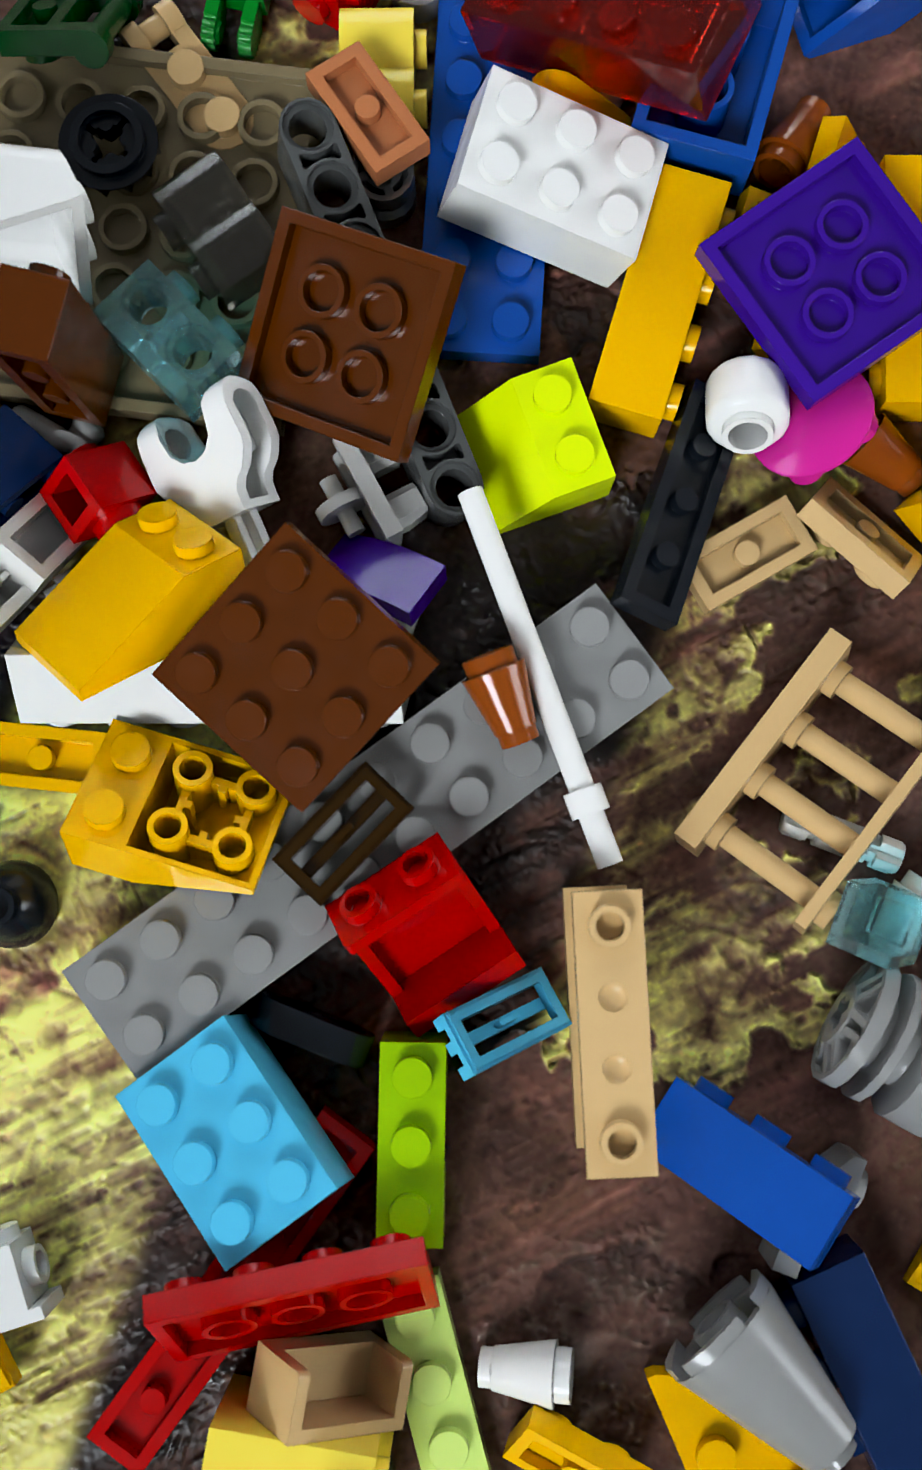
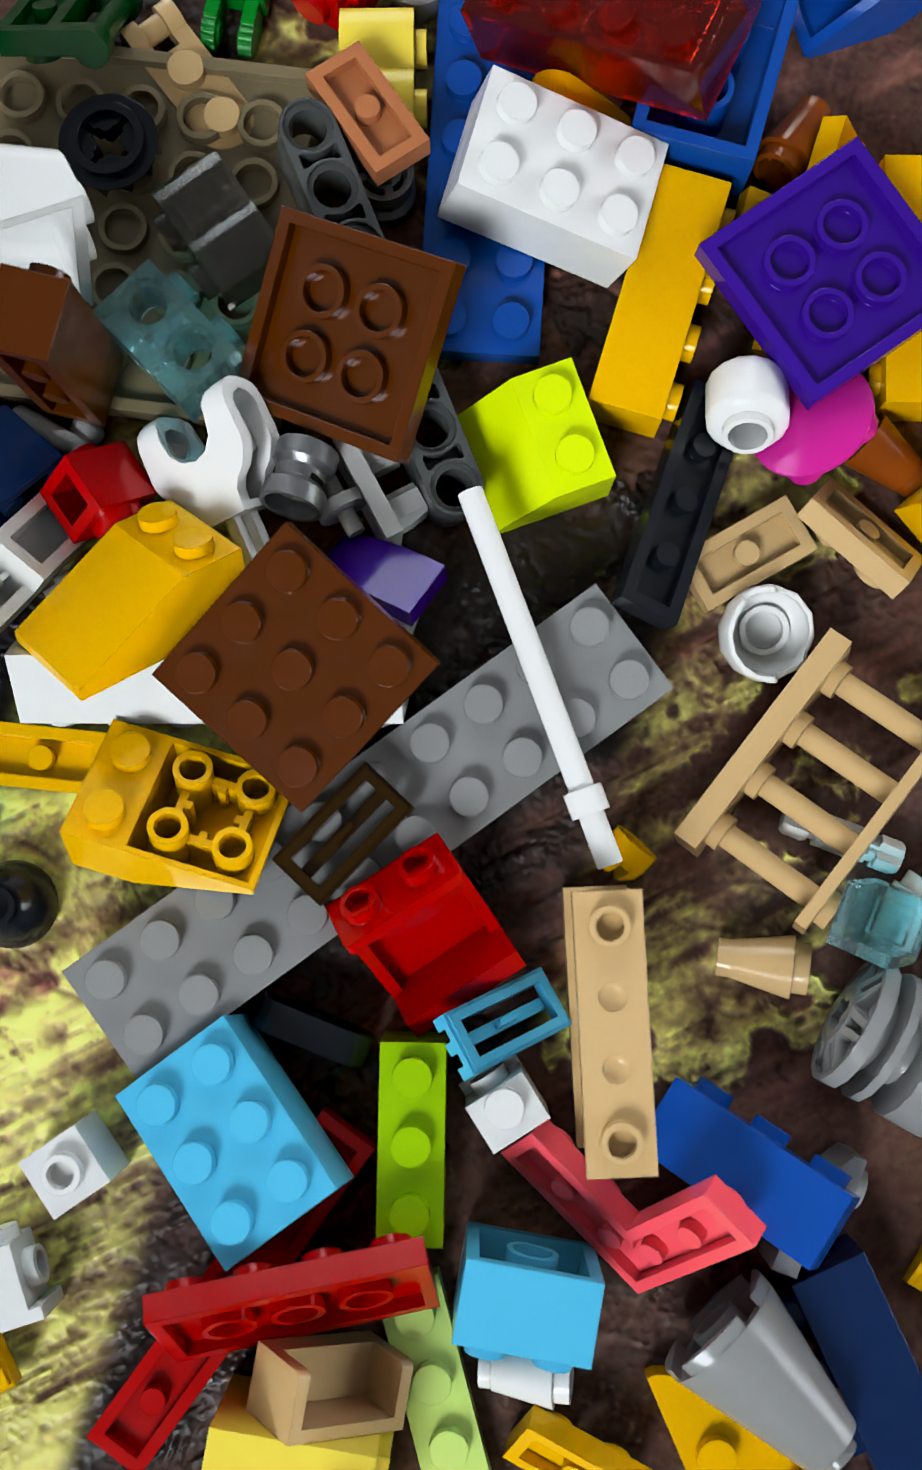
(74, 1164): none -> white brick
(299, 477): none -> flat silver wheel
(502, 694): dark orange cone -> none
(504, 1103): none -> white brick
(527, 1298): none -> medium azure brick
(635, 856): none -> yellow hinge
(642, 1246): none -> coral plate
(766, 632): none -> white hair
(766, 963): none -> tan cone

